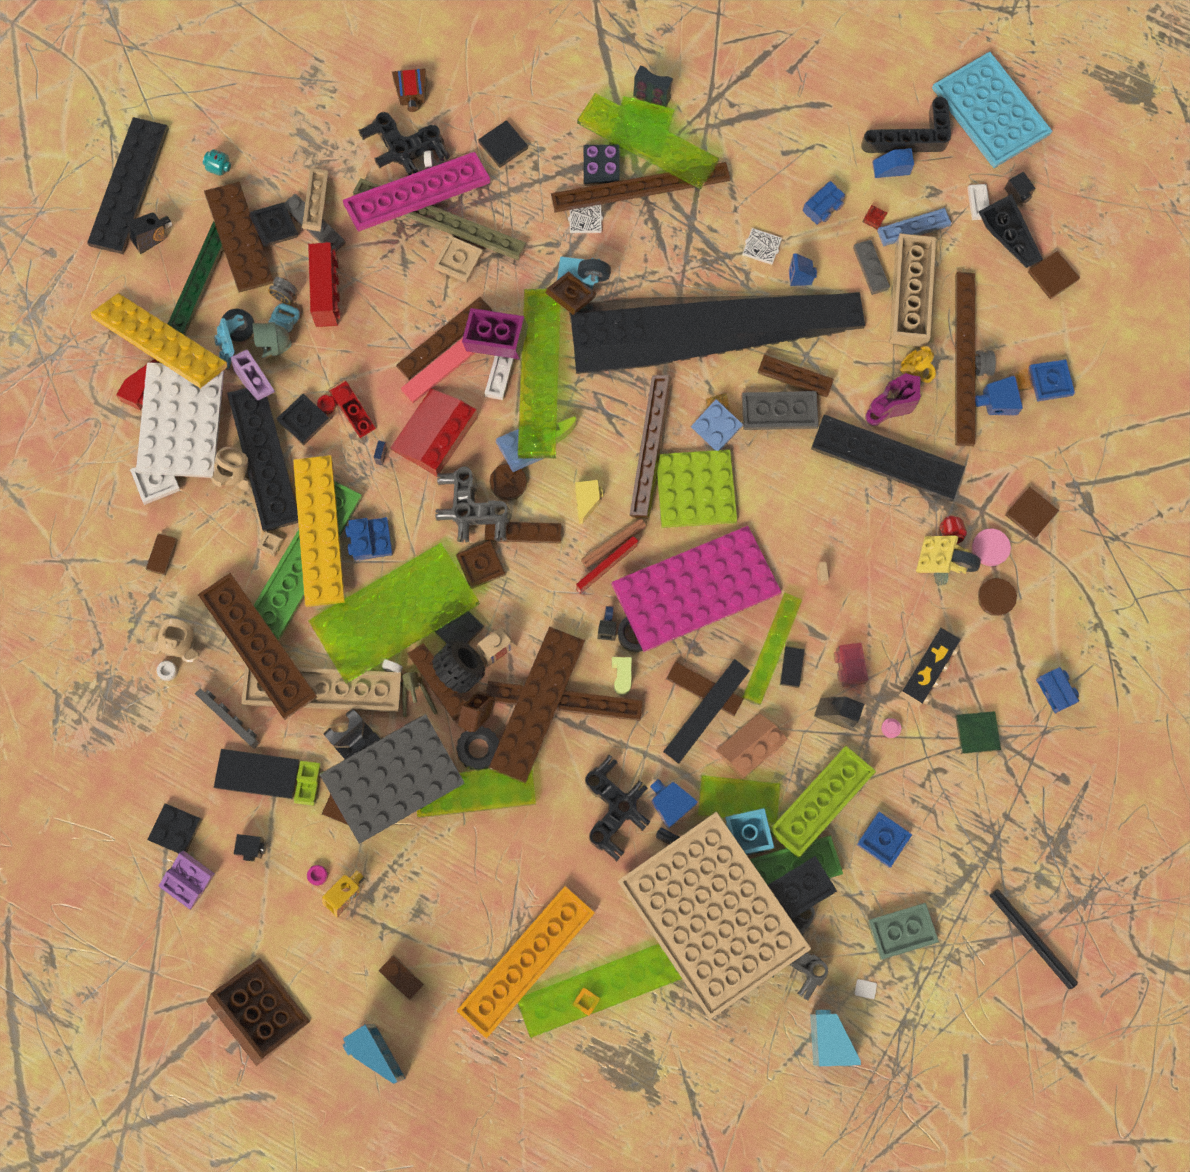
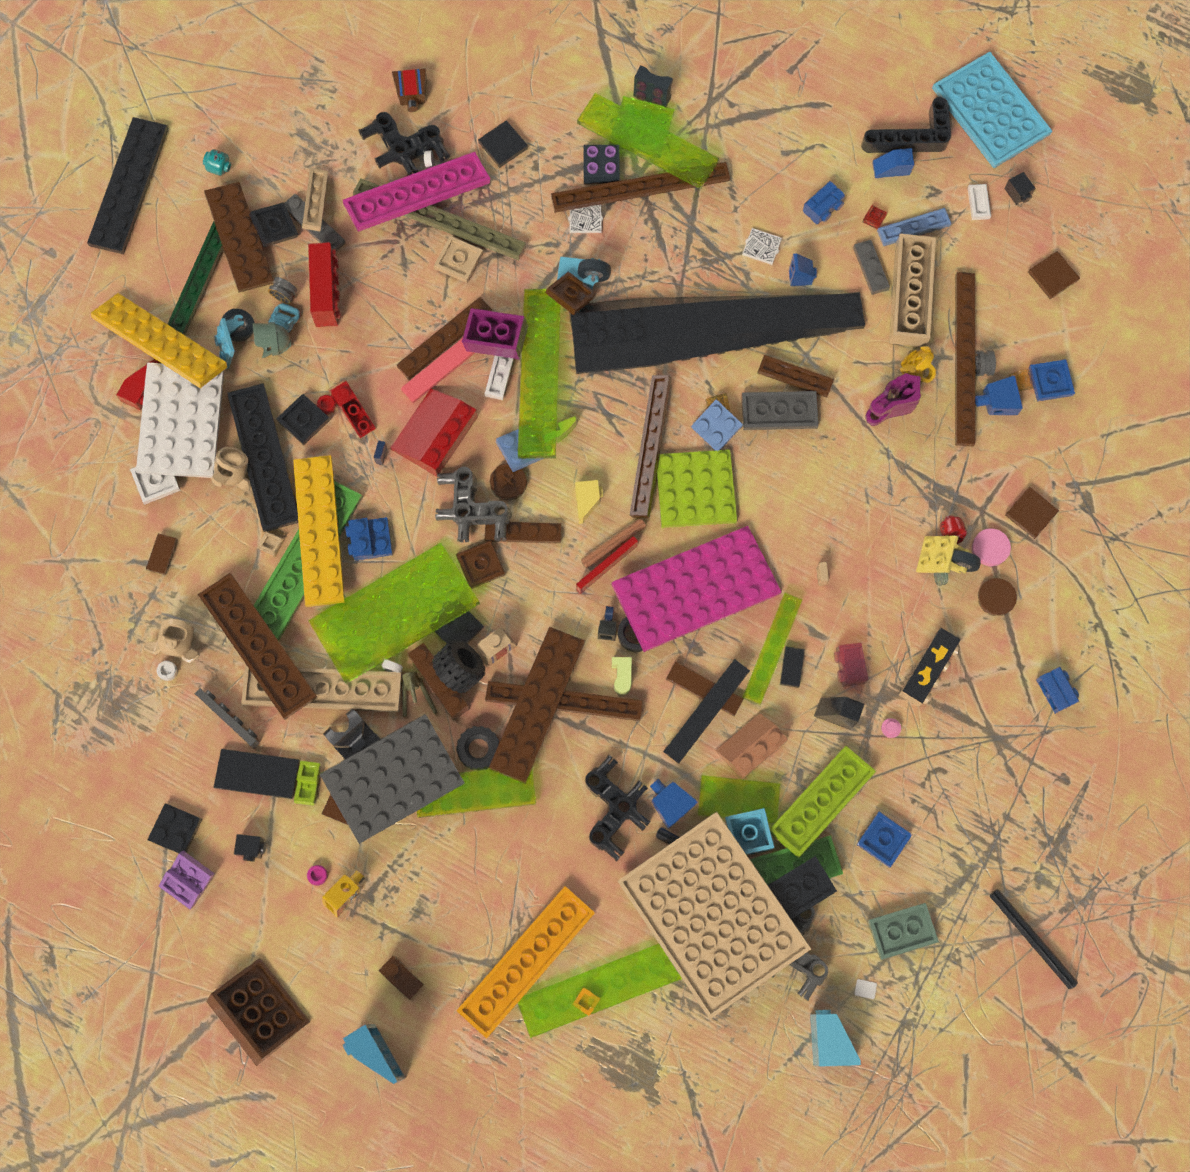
(148, 231): black torso -> none
(251, 375): lavender slope -> none
(475, 711): reddish brown brick -> none
(888, 458): black plate -> none
(978, 732): clear green tile -> none
(1009, 228): black wedge -> none

